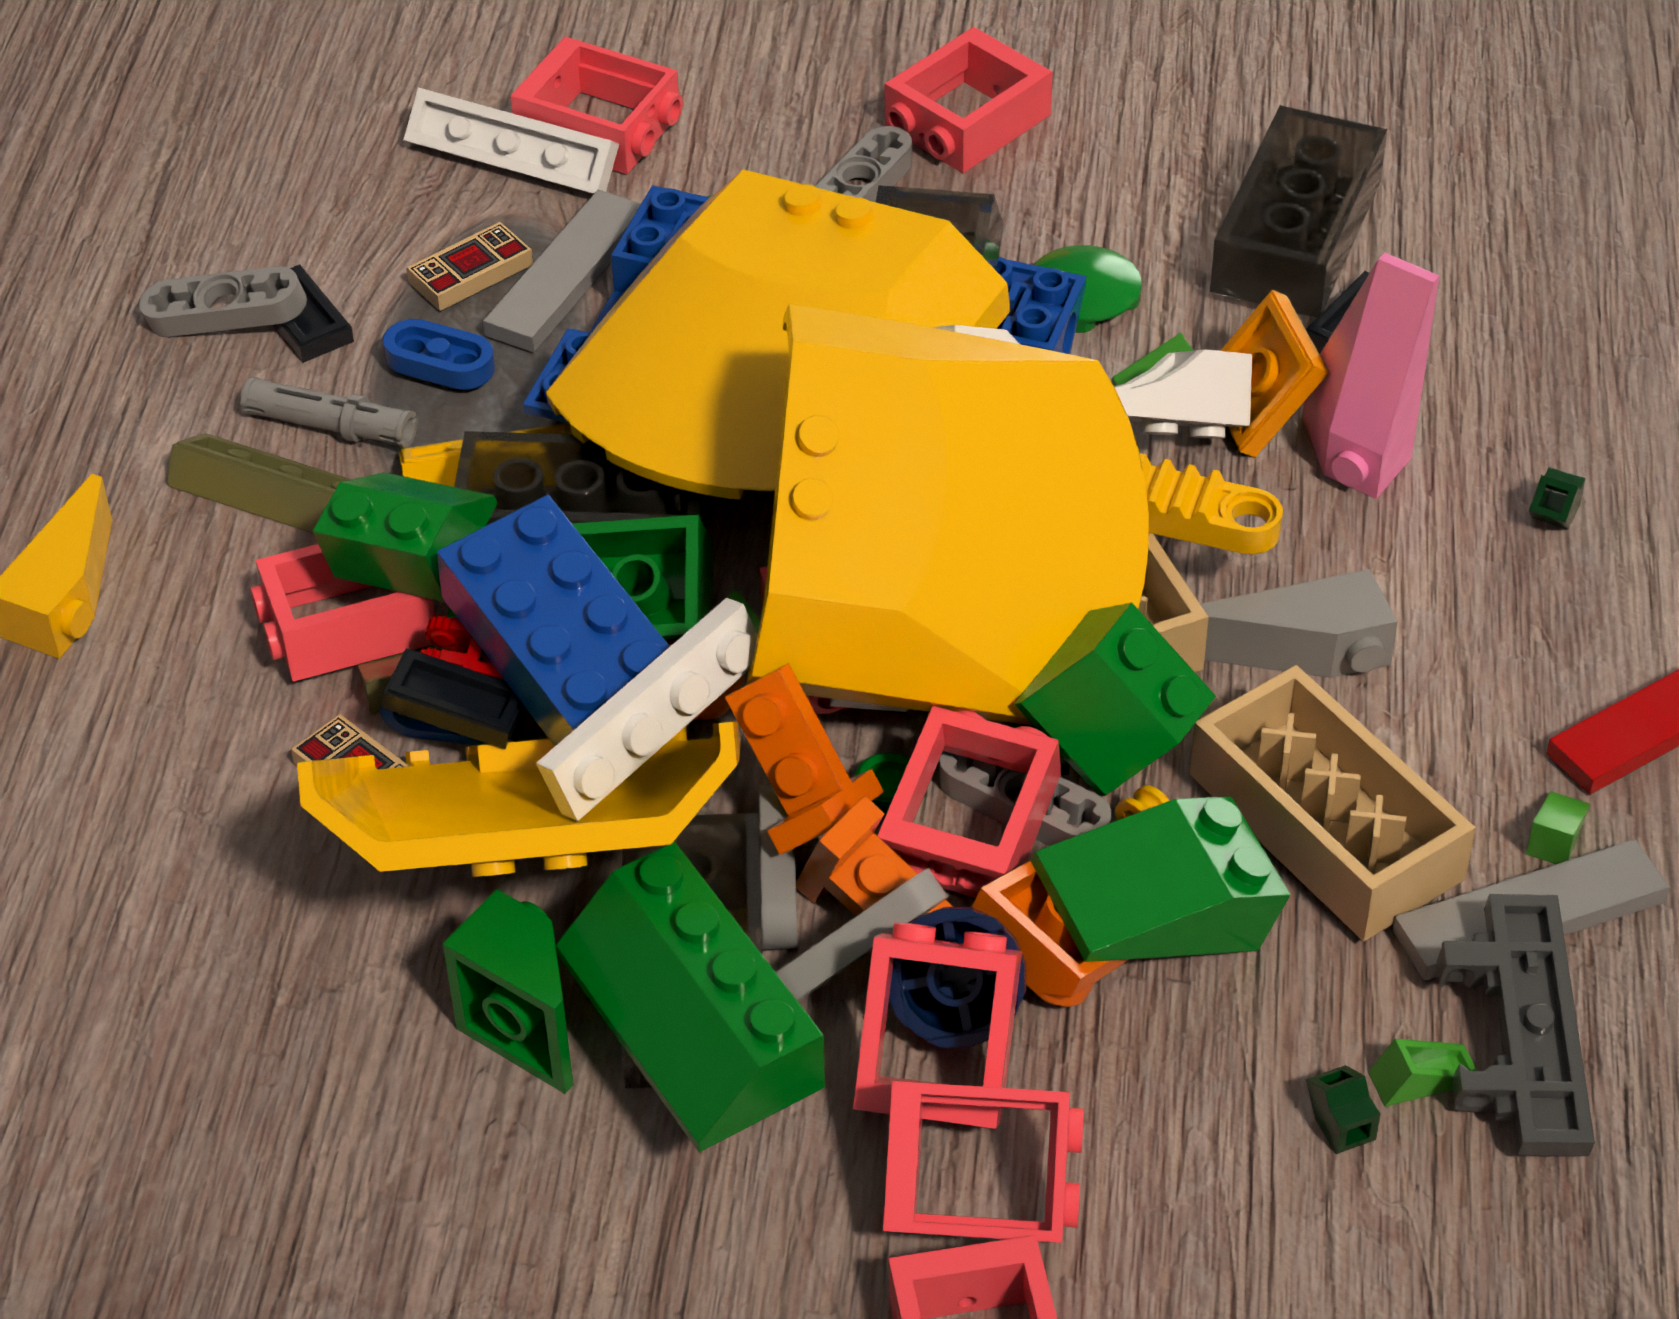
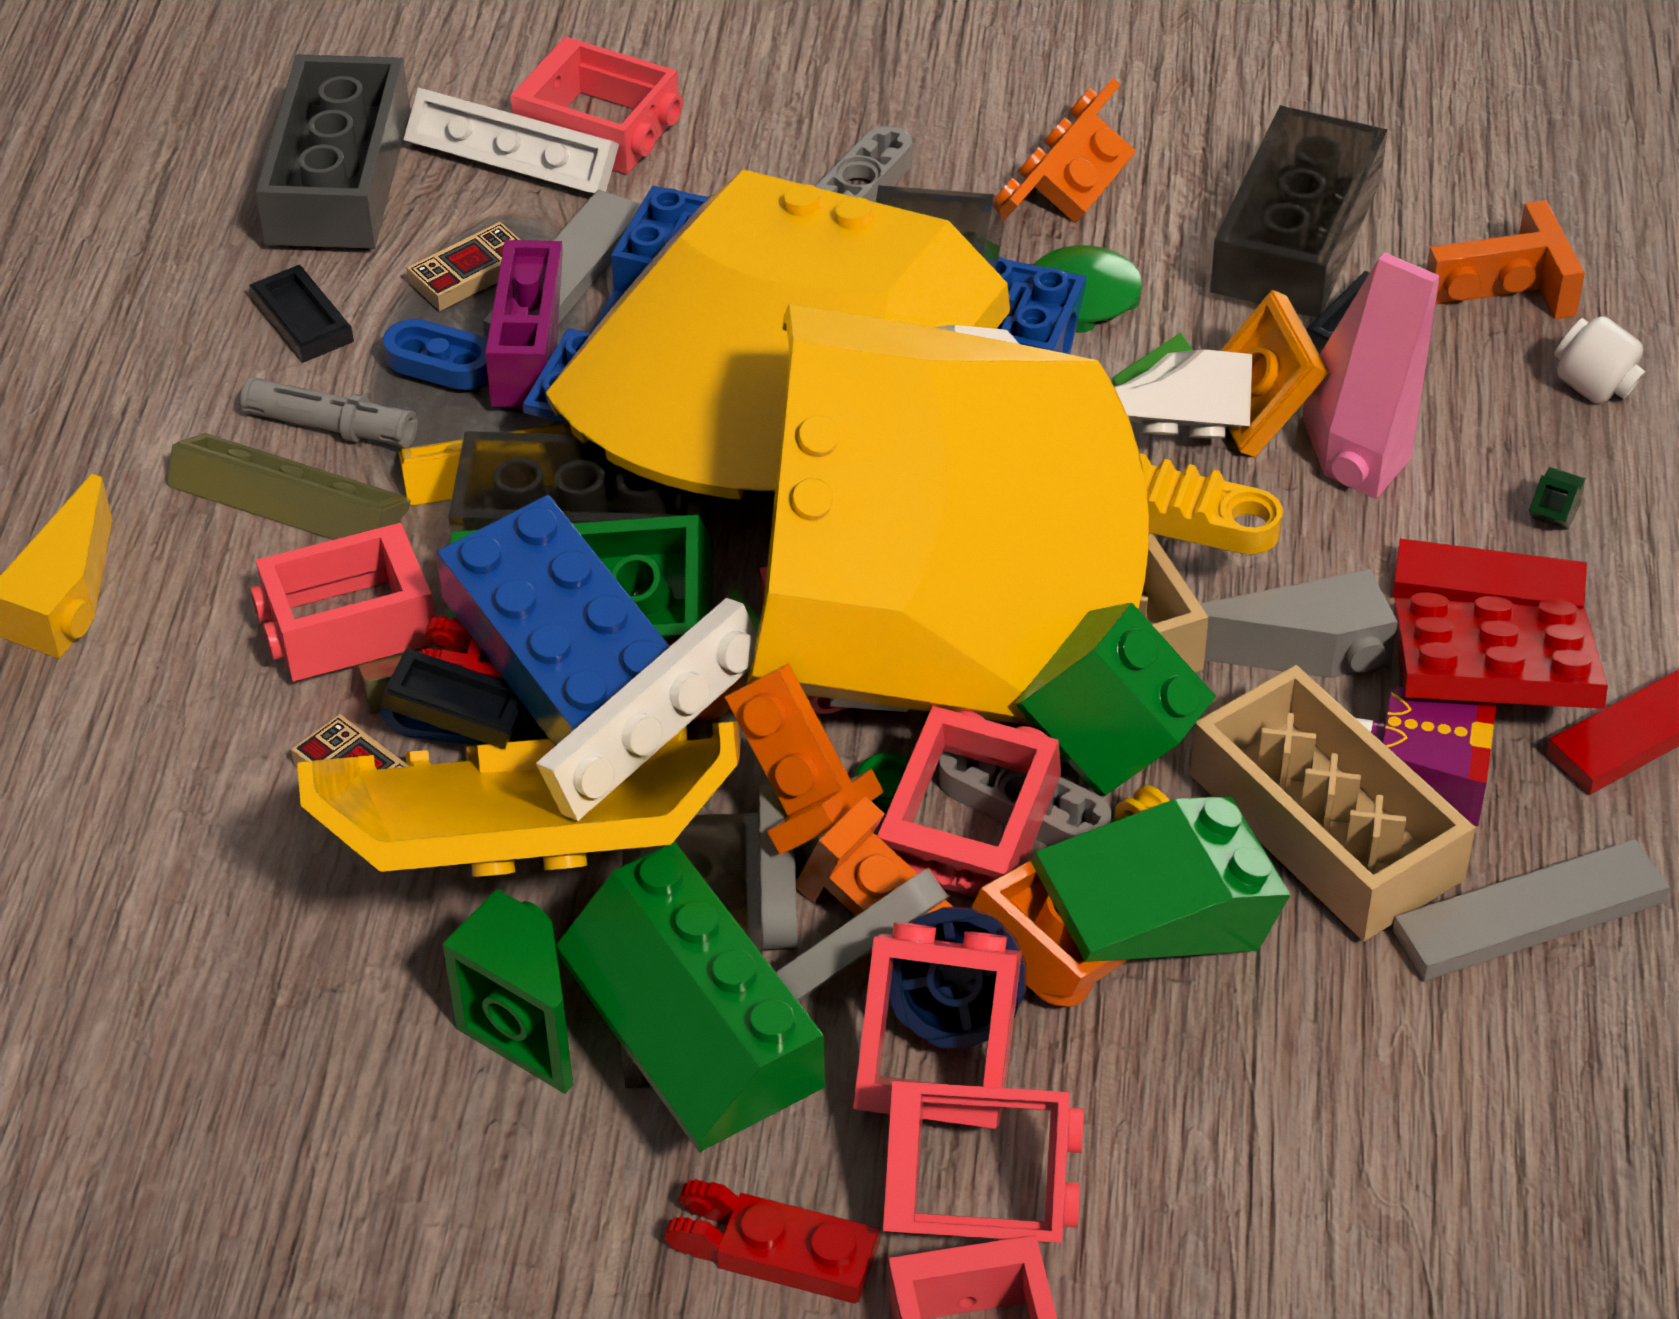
(261, 299): light grey beam -> none
(333, 151): none -> dark grey brick
(391, 526): green slope -> none
(523, 319): none -> magenta slope
(775, 1241): none -> red hinge
(1014, 82): coral window -> none
(1079, 163): none -> orange bracket
(1343, 1108): dark green piece -> none
(1417, 1069): bright green piece -> none
(1442, 744): none -> magenta torso
(1473, 573): none -> red tile
(1498, 652): none -> red plate
(1513, 264): none -> orange bracket
(1541, 1068): dark grey hinge -> none
(1557, 828): bright green piece -> none
(1600, 360): none -> white head

